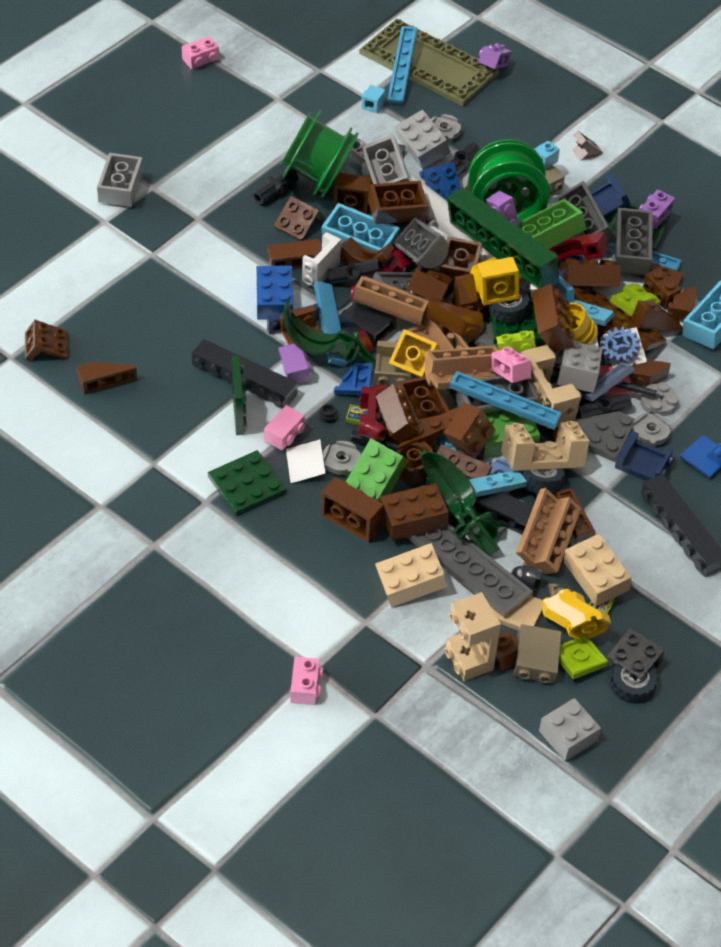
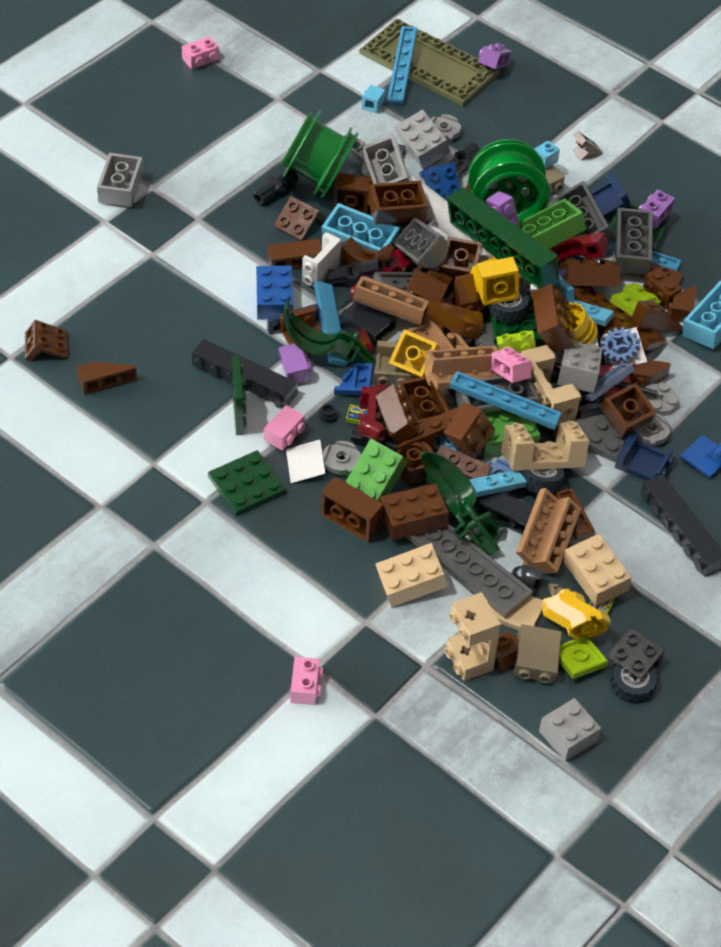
(628, 410): none -> reddish brown brick

